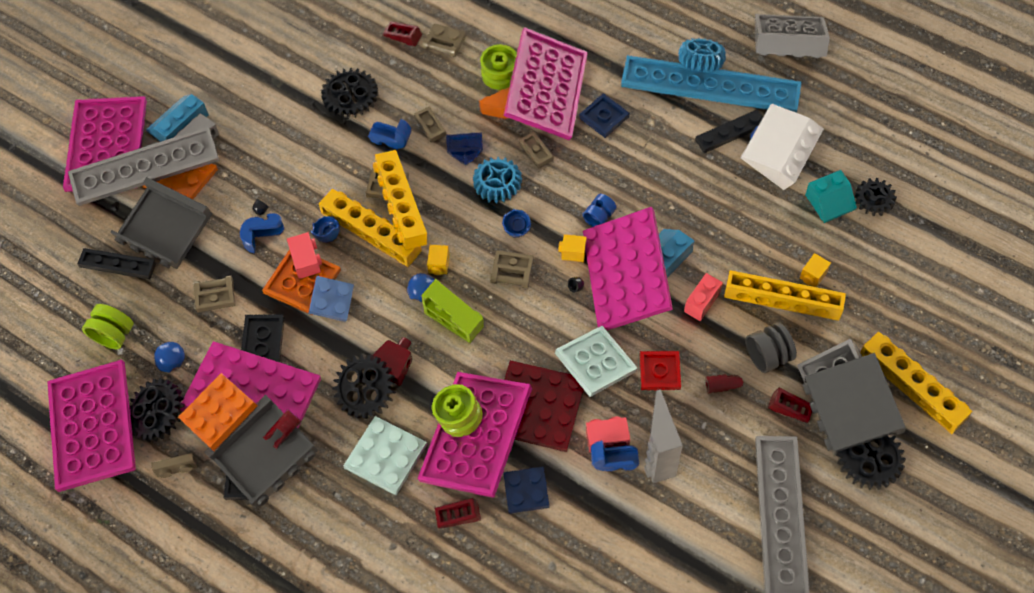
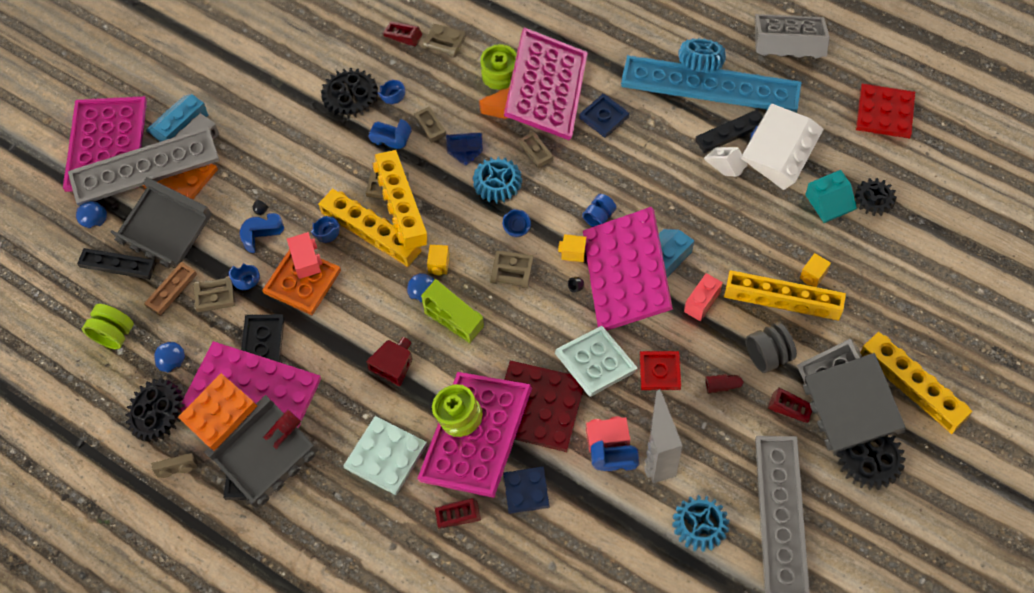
(90, 426): dark pink plate -> none
(91, 214): none -> blue hair
(170, 288): none -> medium nougat plate
(244, 277): none -> blue hair
(331, 298): medium blue plate -> none
(347, 388): black gear -> none
(392, 92): none -> blue hair
(707, 528): none -> dark azure gear
(727, 160): none -> white slope
(885, 111): none -> red plate

